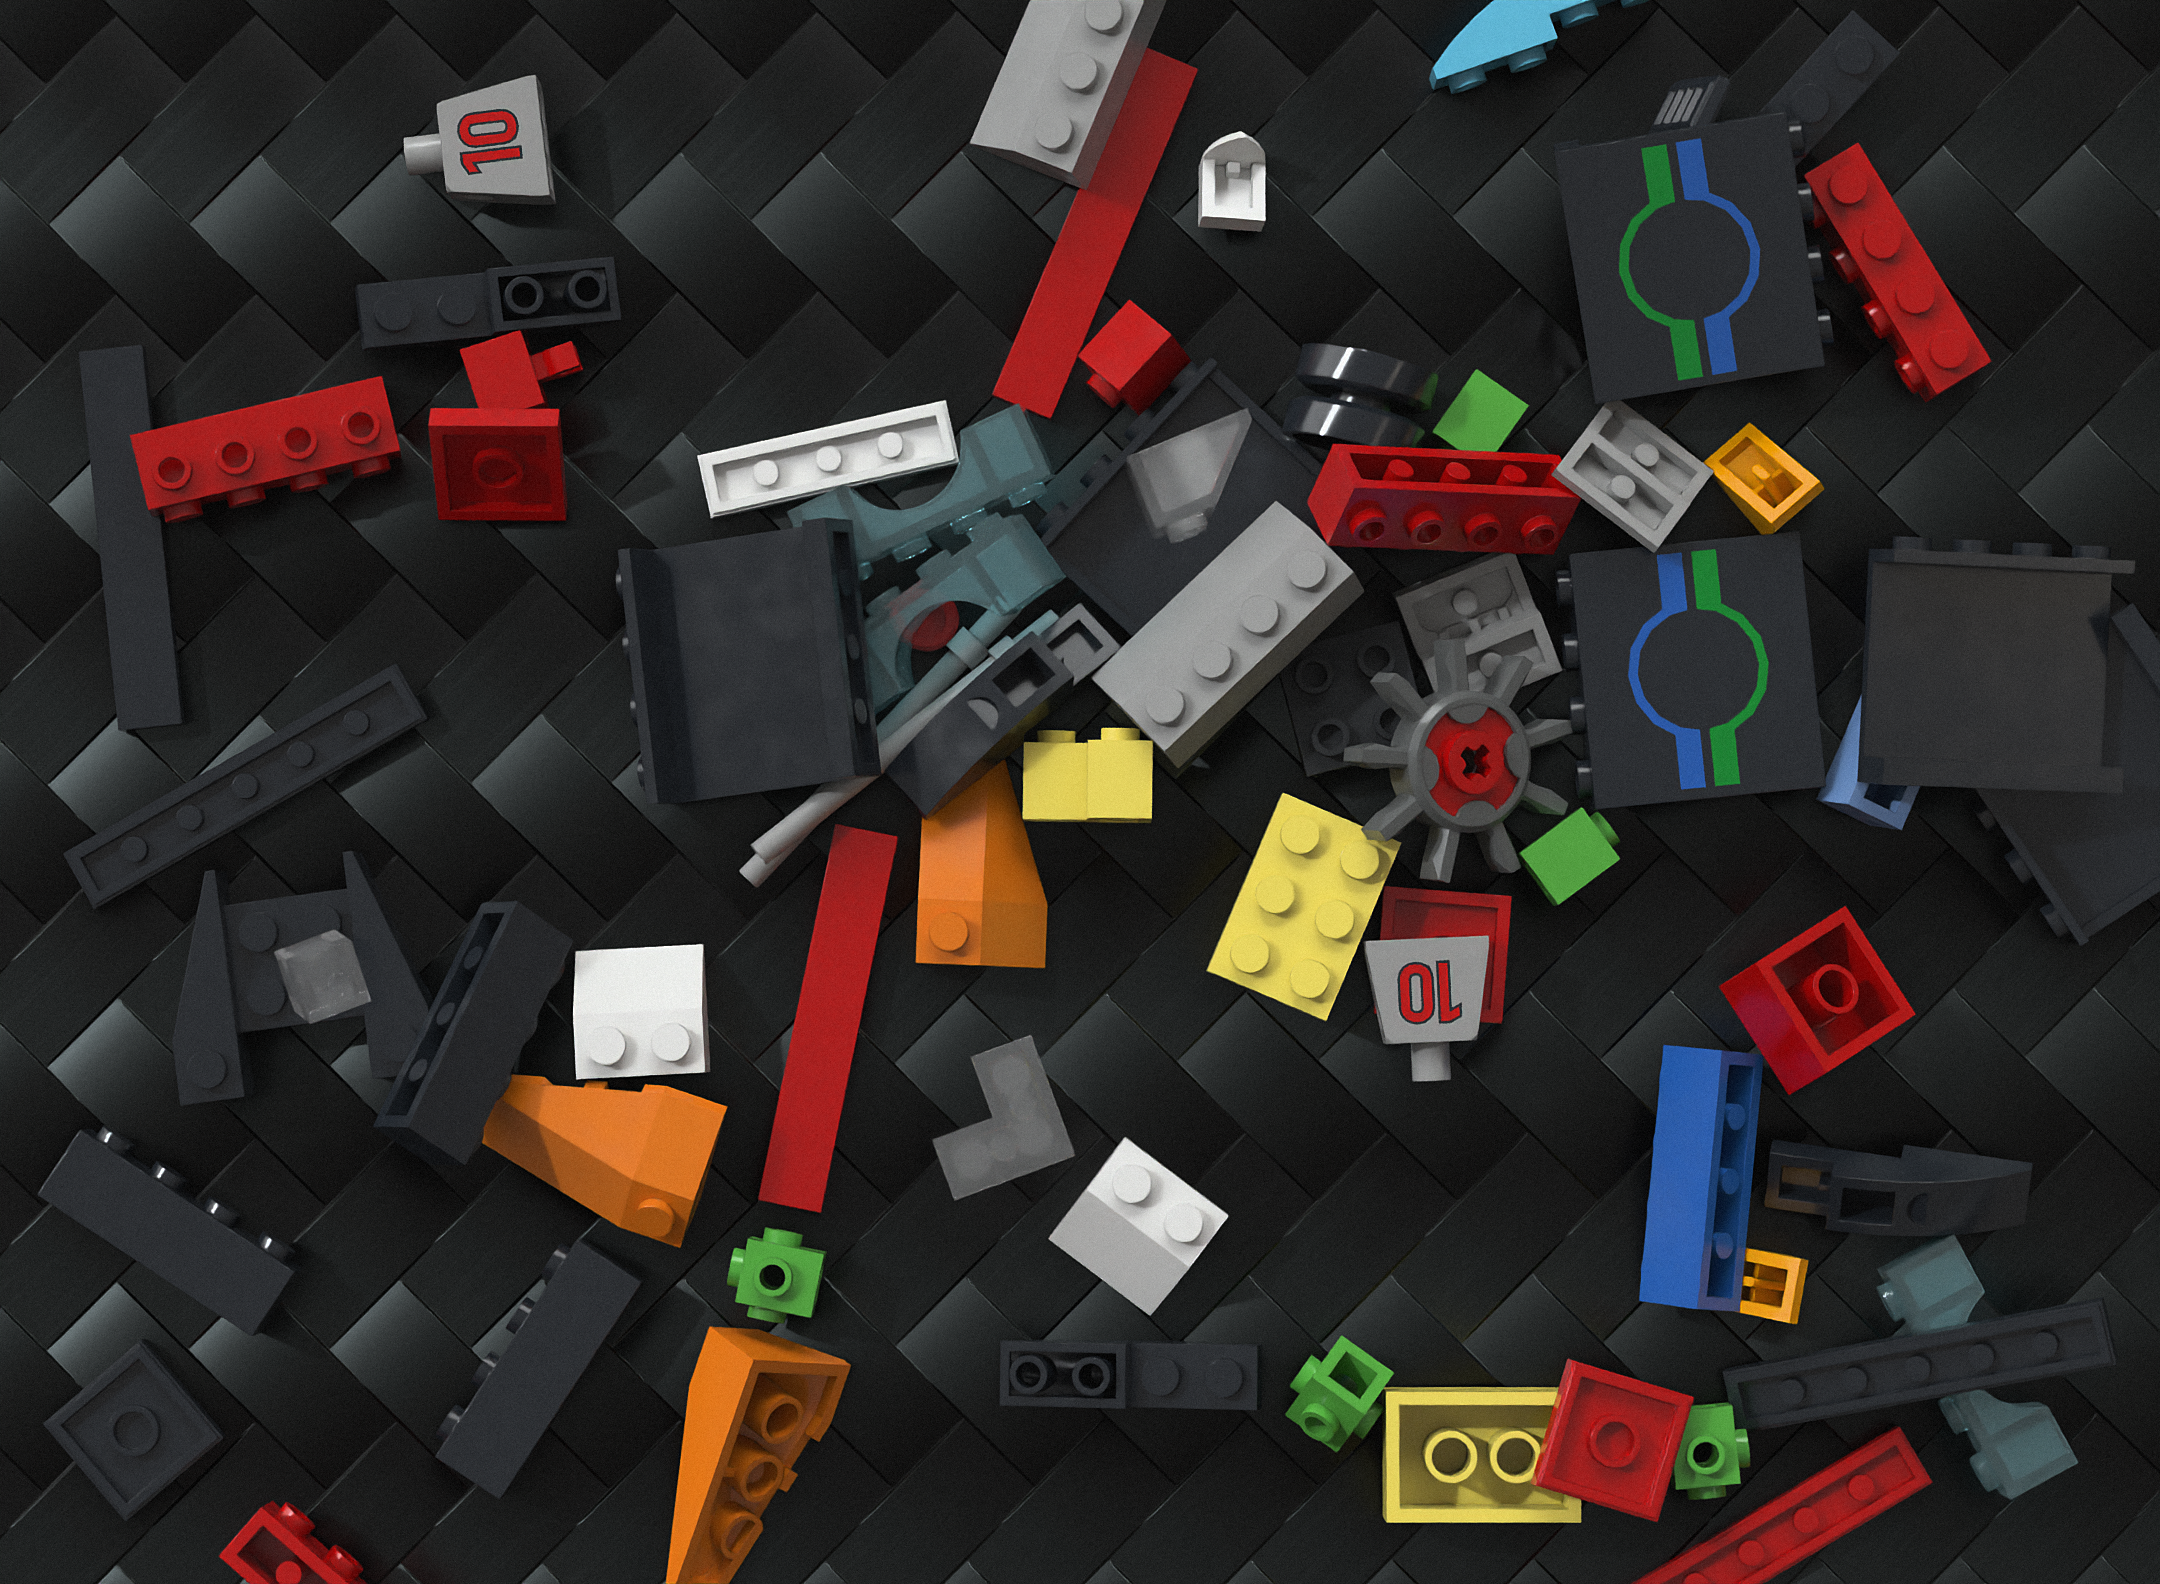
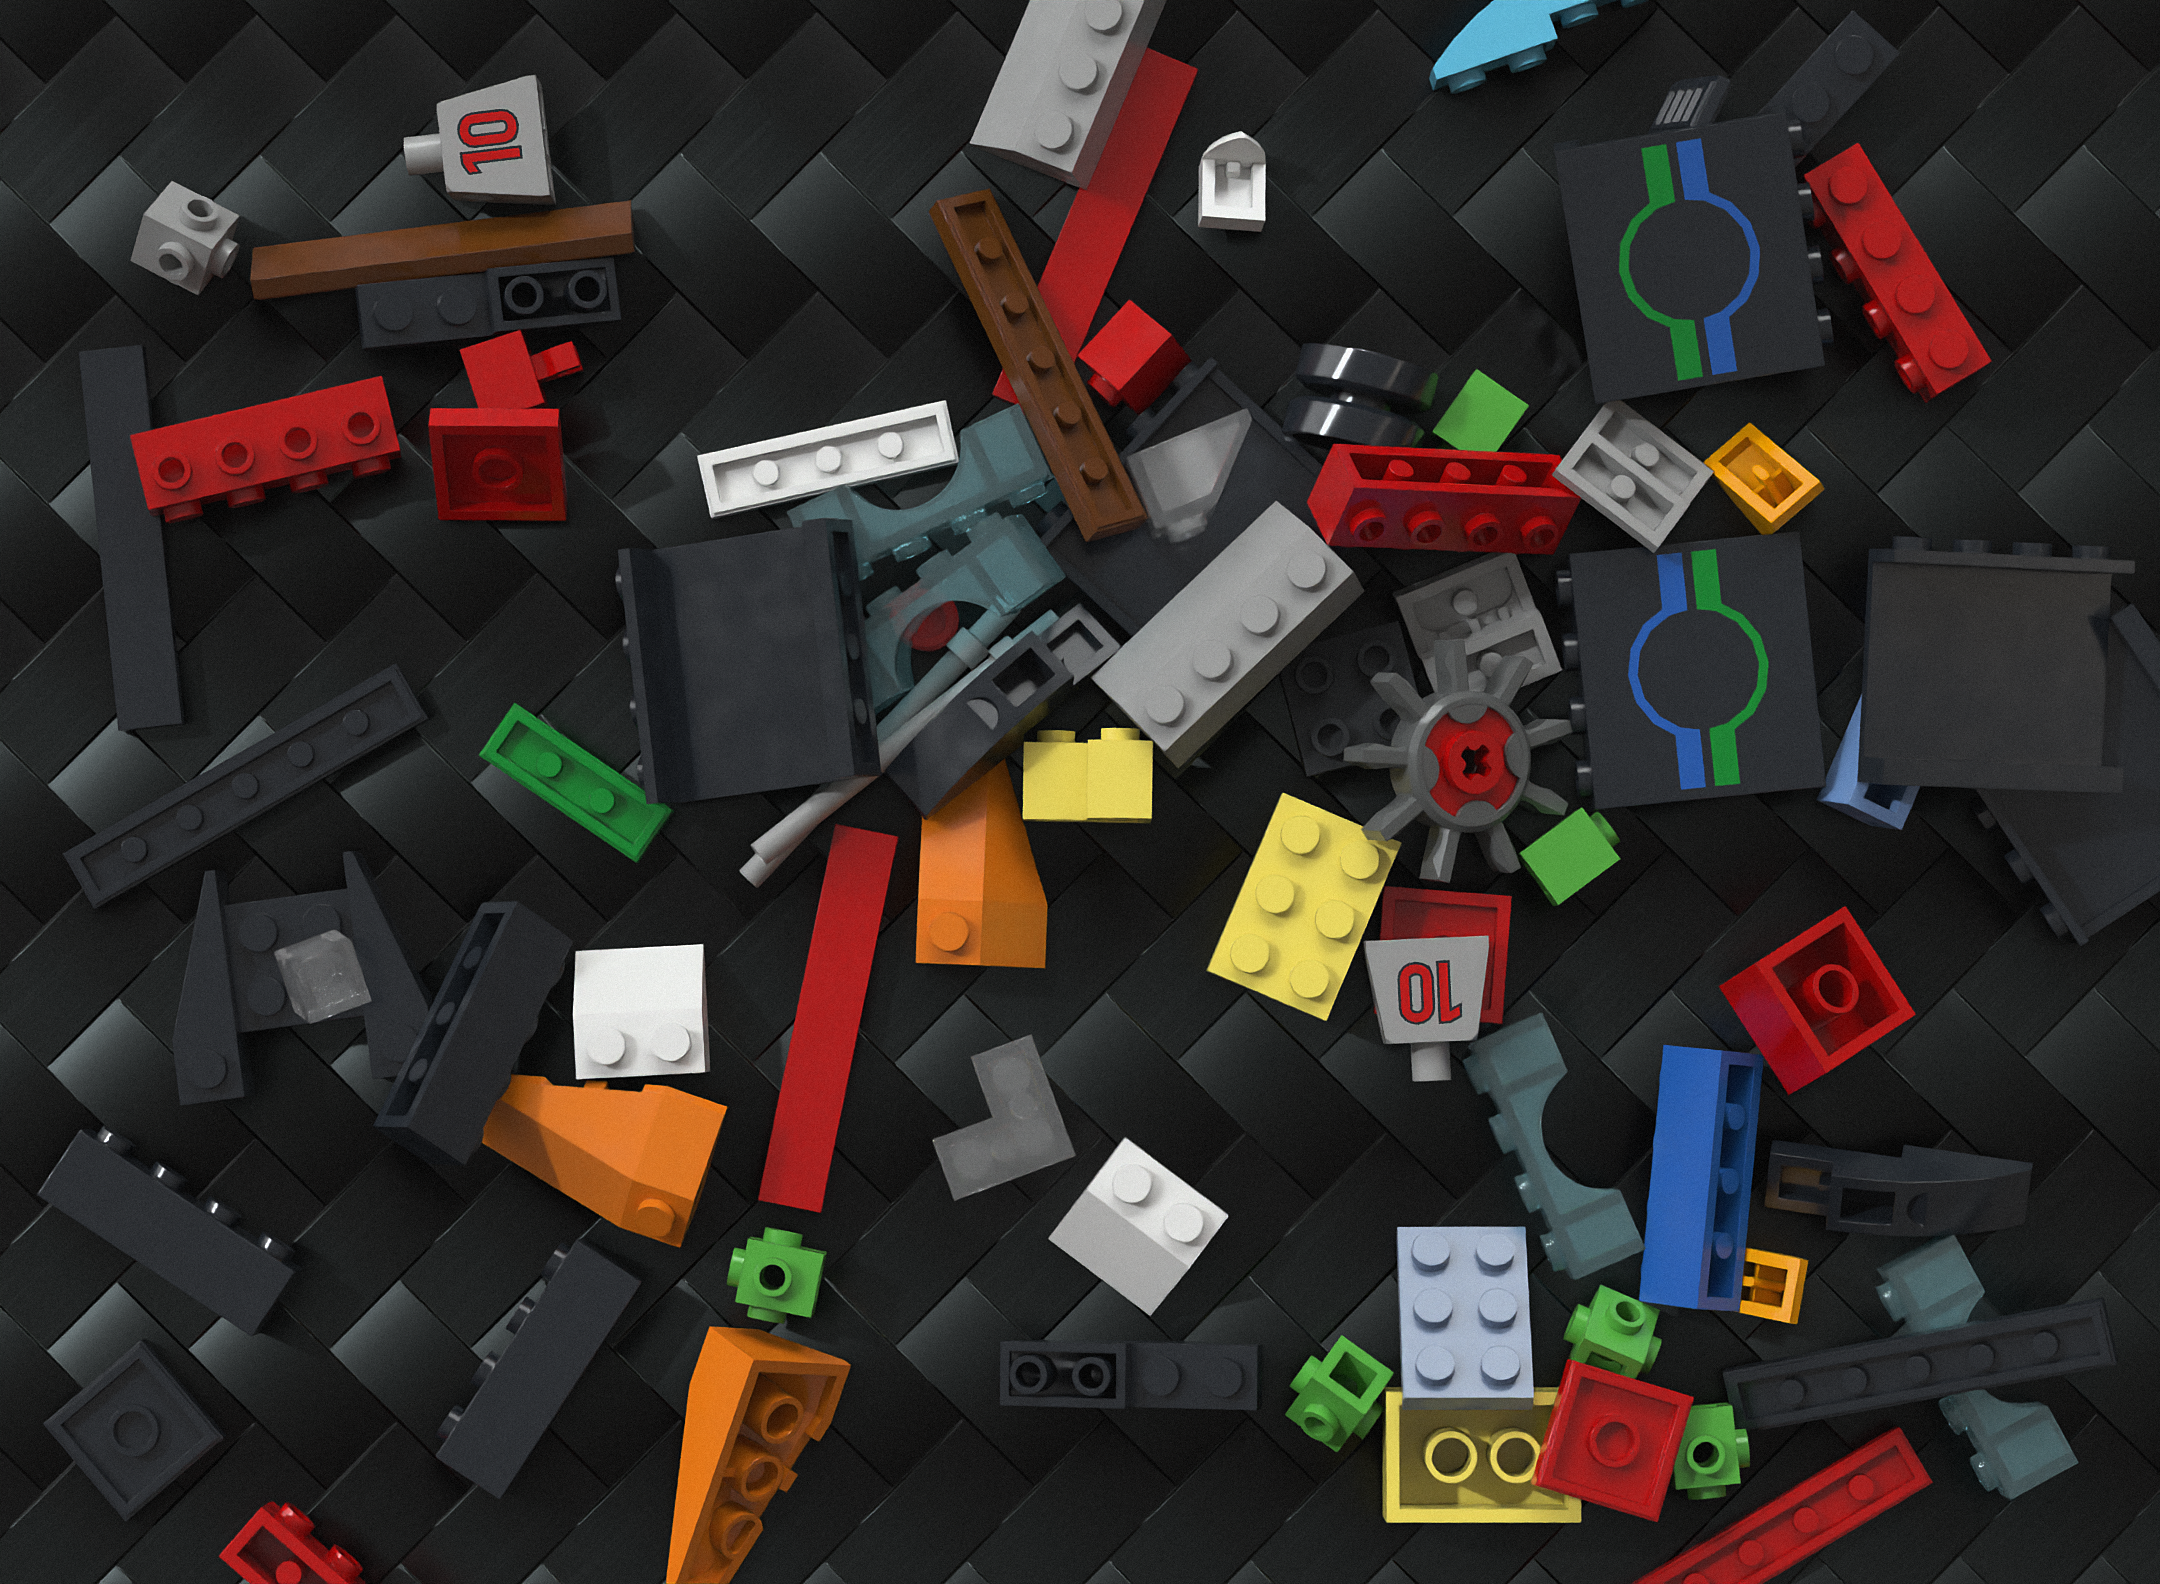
(186, 238): none -> light grey brick
(442, 250): none -> reddish brown tile
(575, 782): none -> green tile
(1038, 365): none -> reddish brown tile
(1464, 1318): none -> plate
(1584, 1223): none -> clear light blue arch
(1615, 1331): none -> bright green brick

